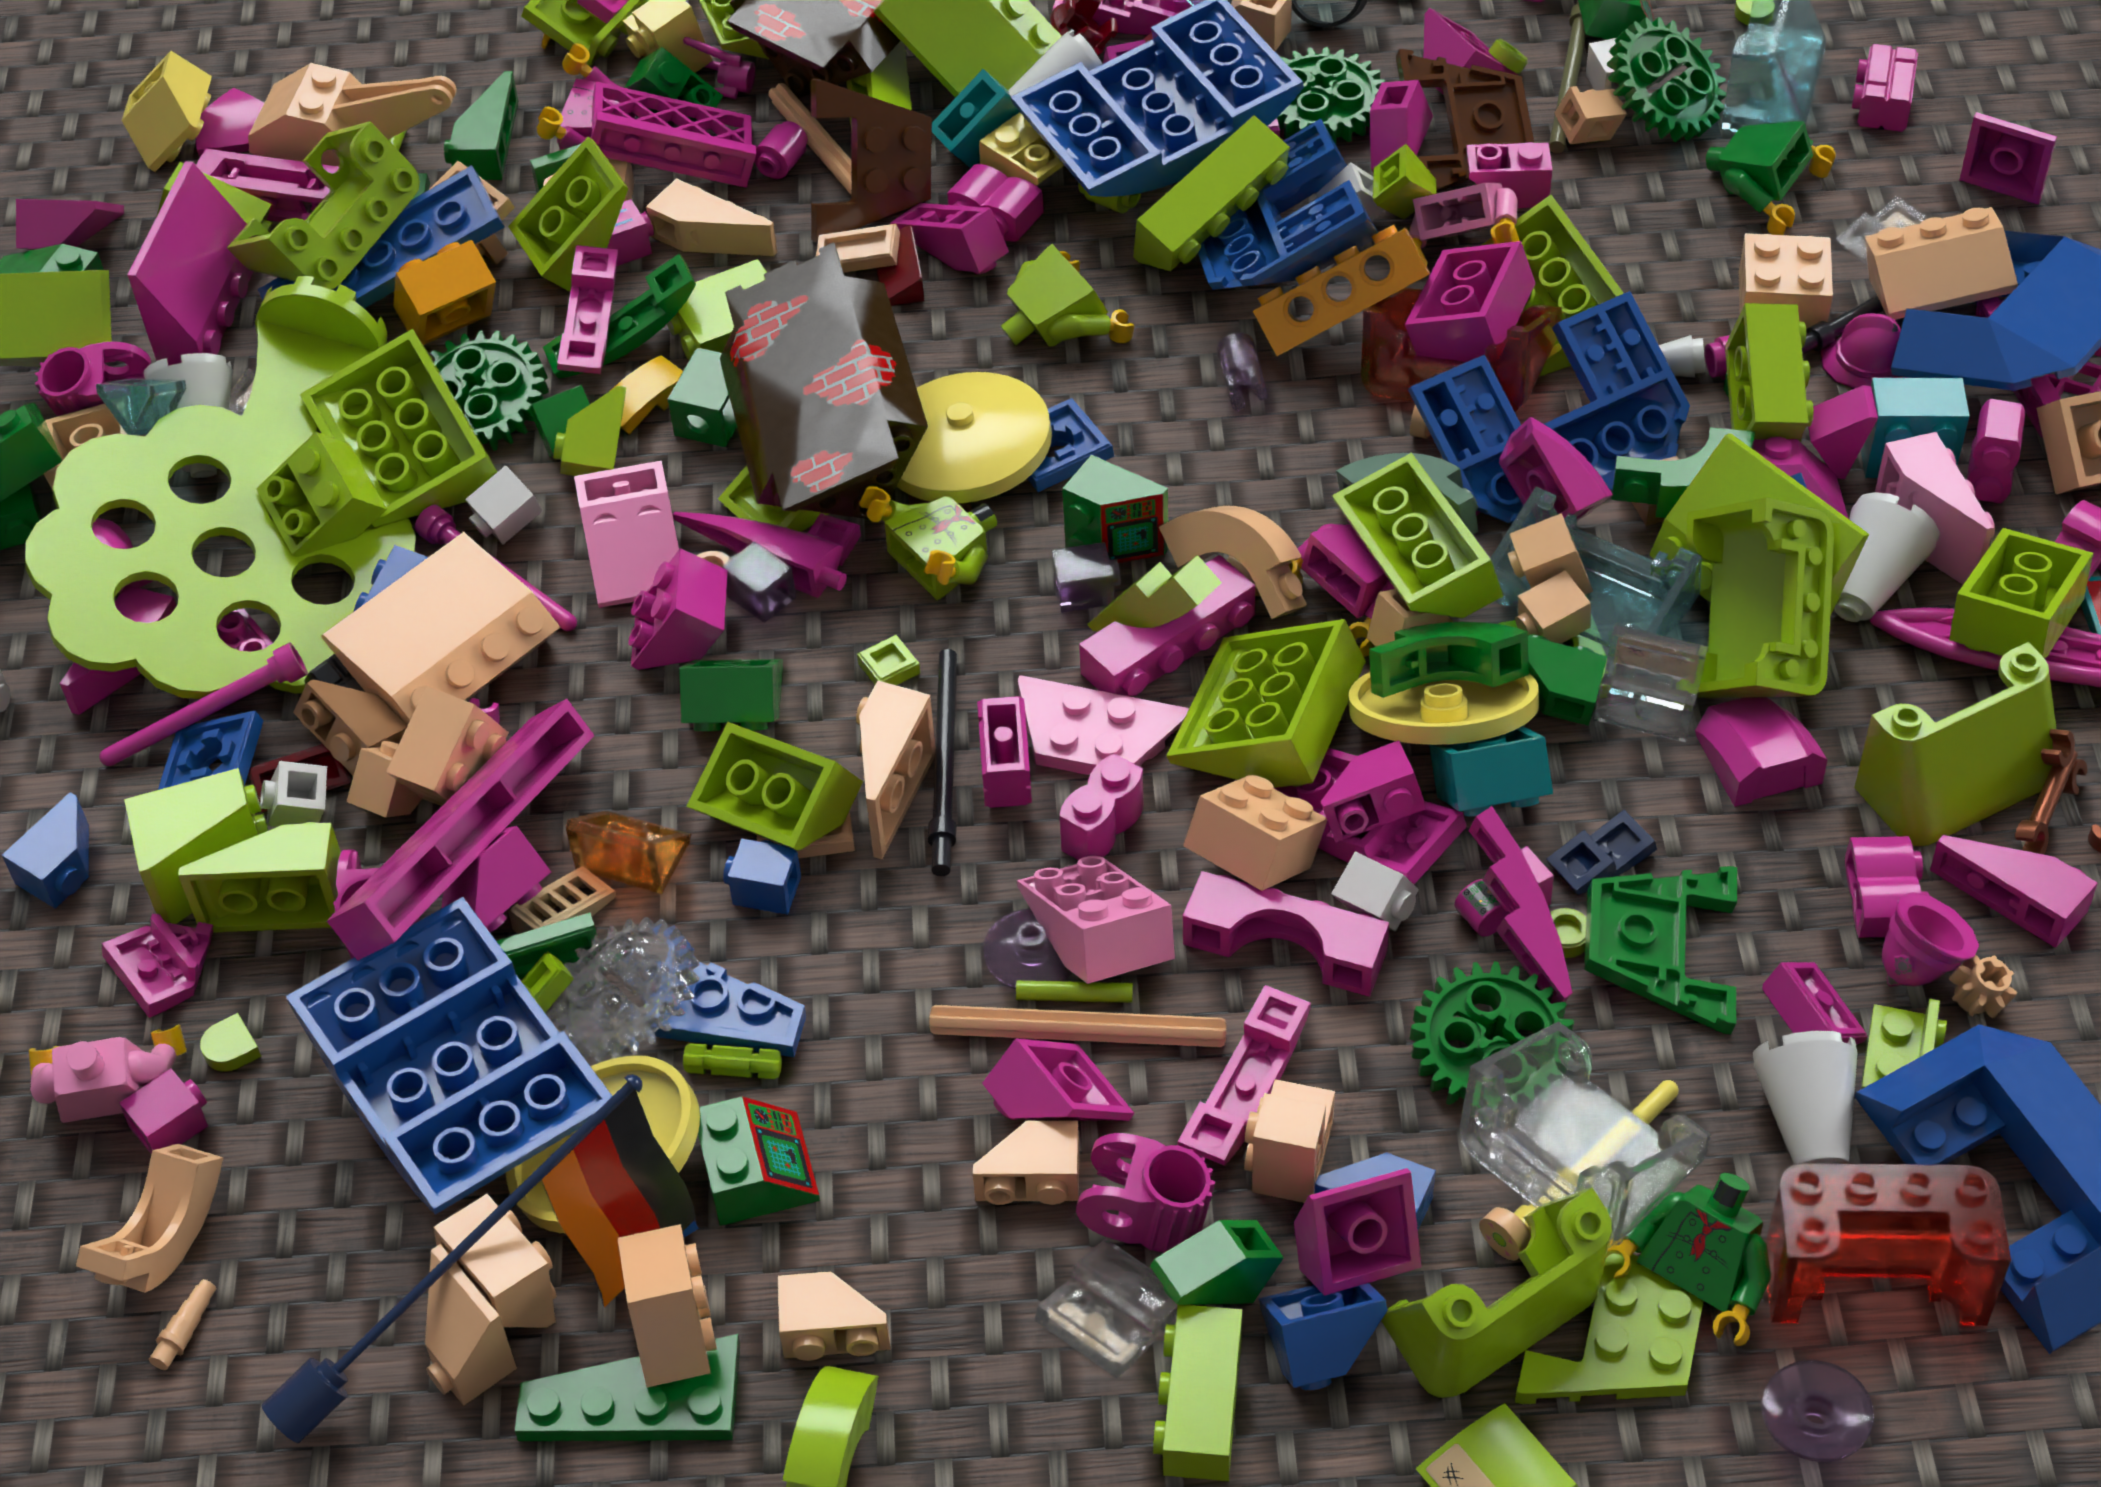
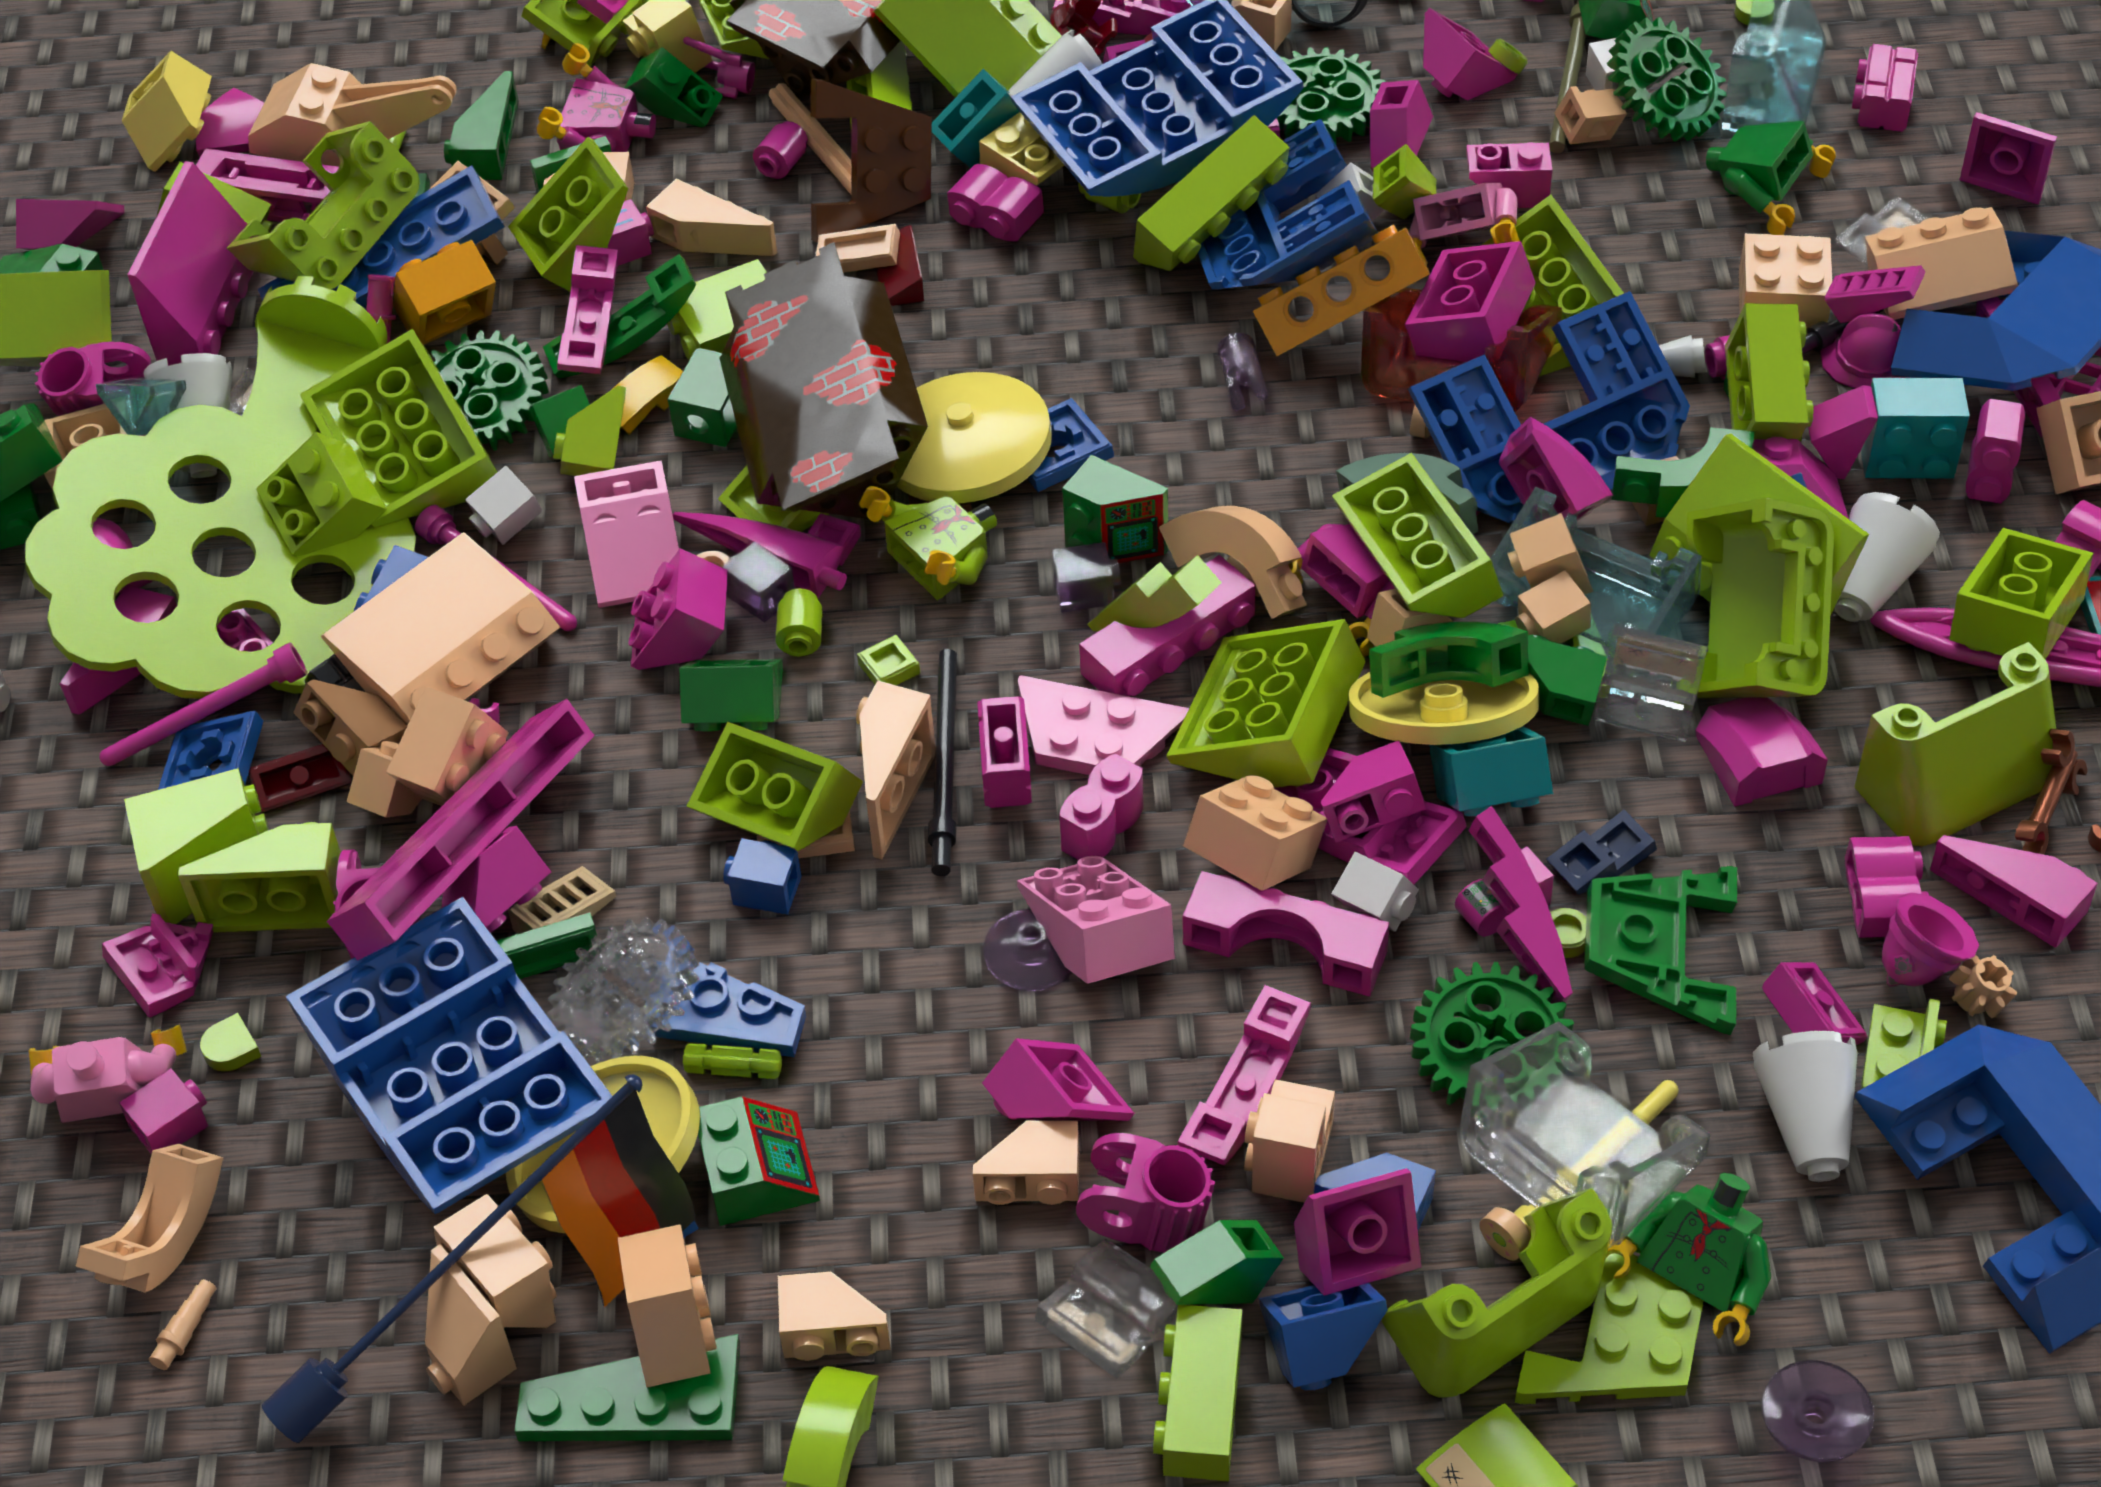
(52, 854): slope -> none
(294, 794): white brick -> none
(381, 299): none -> dark pink axle
(547, 980): lime tile -> none
(626, 849): clear orange slope -> none
(680, 149): dark pink fence -> none
(799, 623): none -> lime brick
(956, 235): dark pink slope -> none
(1060, 303): lime torso -> none
(1074, 991): lime piece -> none
(1078, 1026): light nougat axle -> none
(1480, 110): reddish brown wing -> none
(1872, 290): none -> dark pink slope
(1888, 1224): clear red windscreen -> none
(1927, 476): bright pink slope -> none

